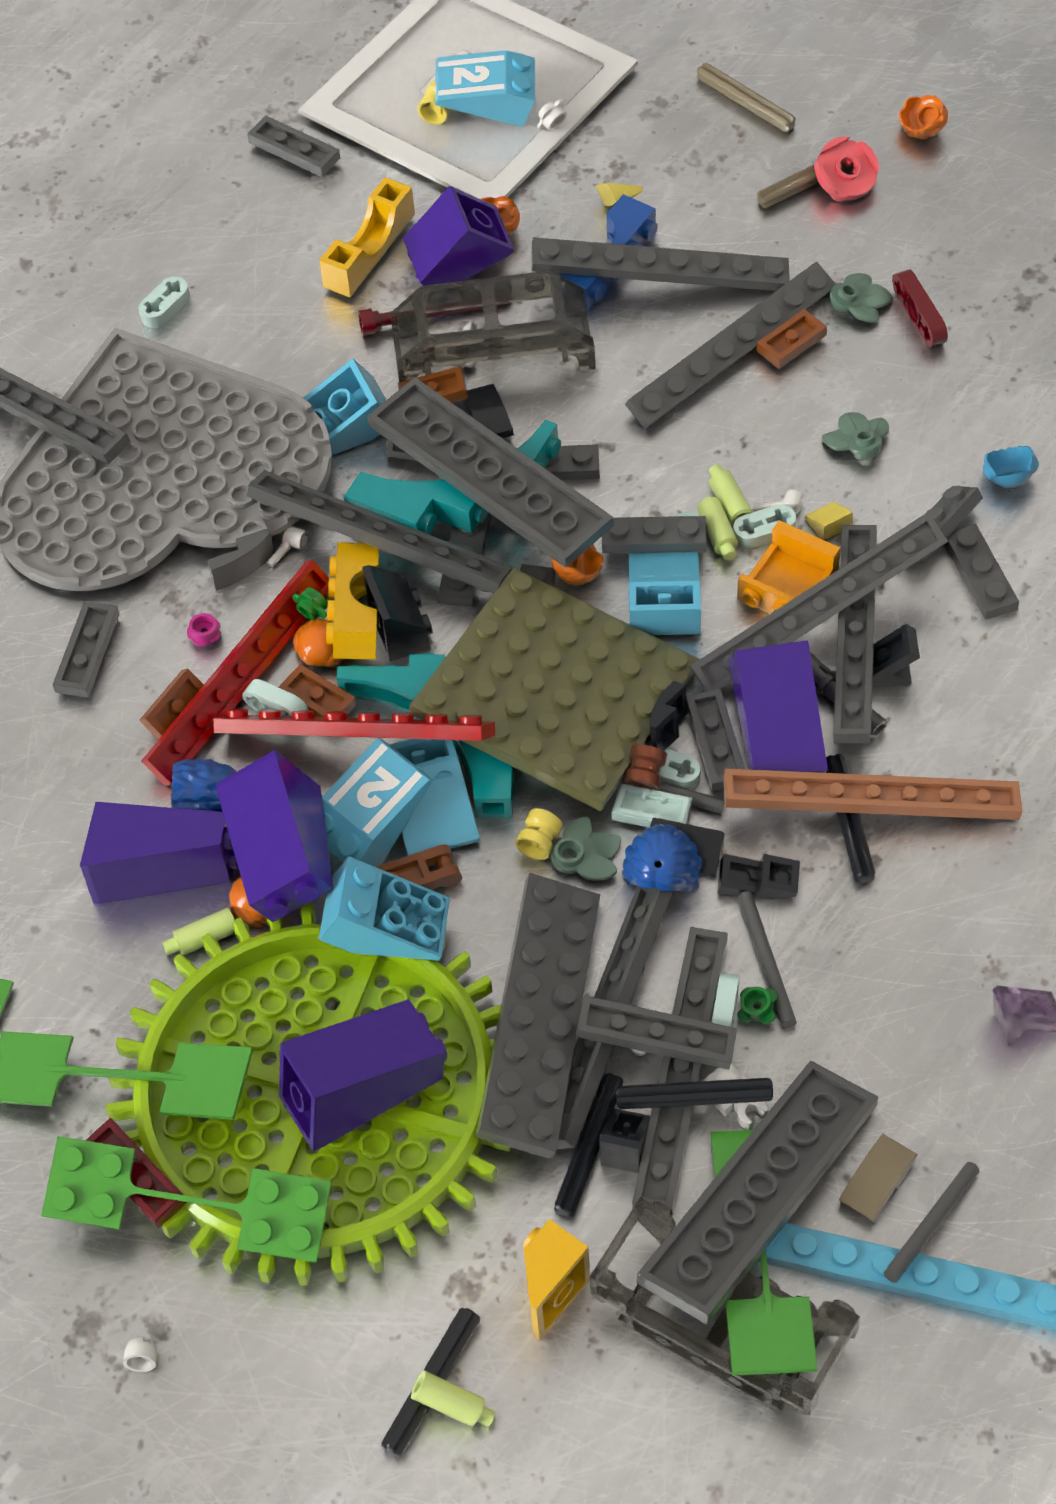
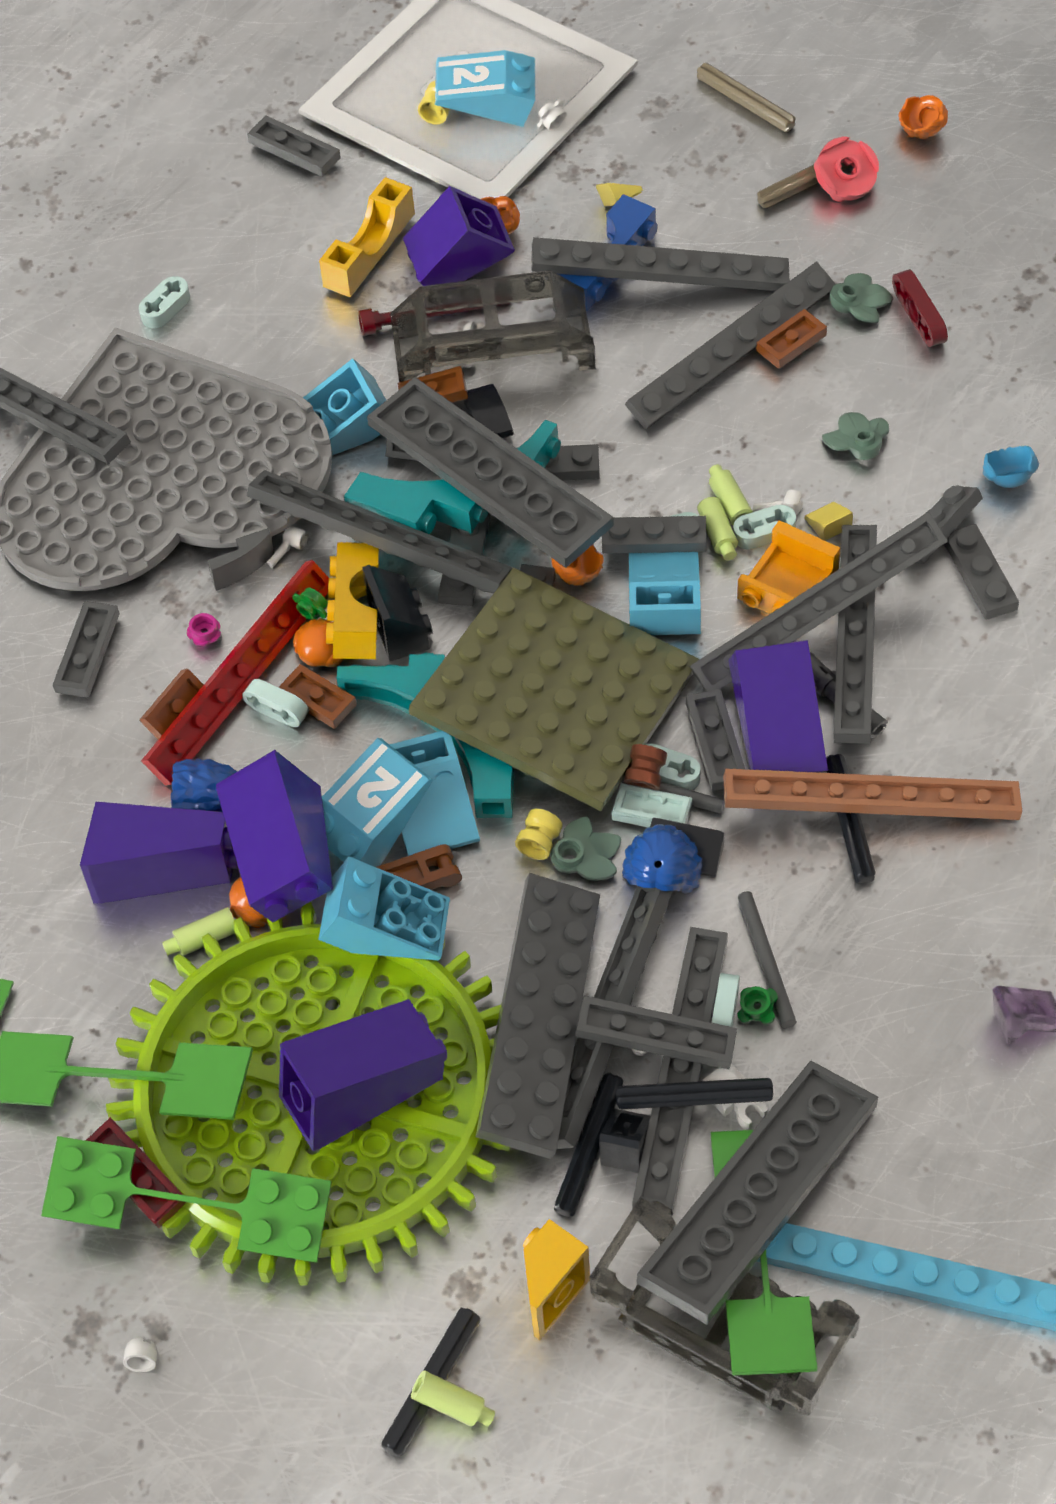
(366, 725): plate -> none
(666, 714): black slope -> none
(764, 878): black slope -> none
(878, 1177): dark tan slope -> none
(893, 657): black slope -> none
(931, 1222): dark grey bar -> none

